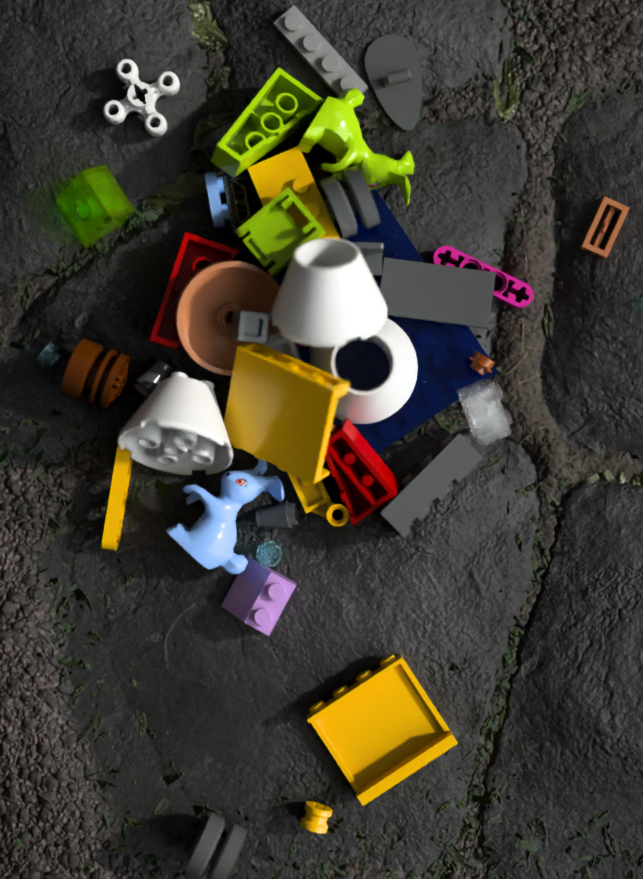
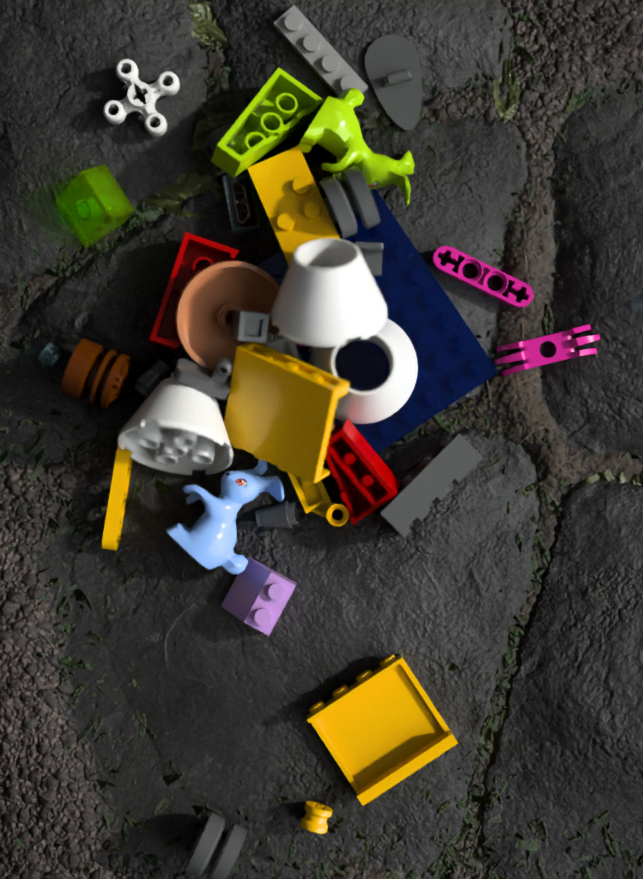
(201, 378): none -> dark grey piece
(214, 189): light blue plate -> none
(268, 554): clear light blue plate -> none
(275, 234): lime container -> none
(437, 292): dark grey tile -> none
(481, 363): dark orange plate -> none
(485, 412): clear brick -> none
(531, 353): none -> dark pink piece
(594, 249): nougat tile -> none

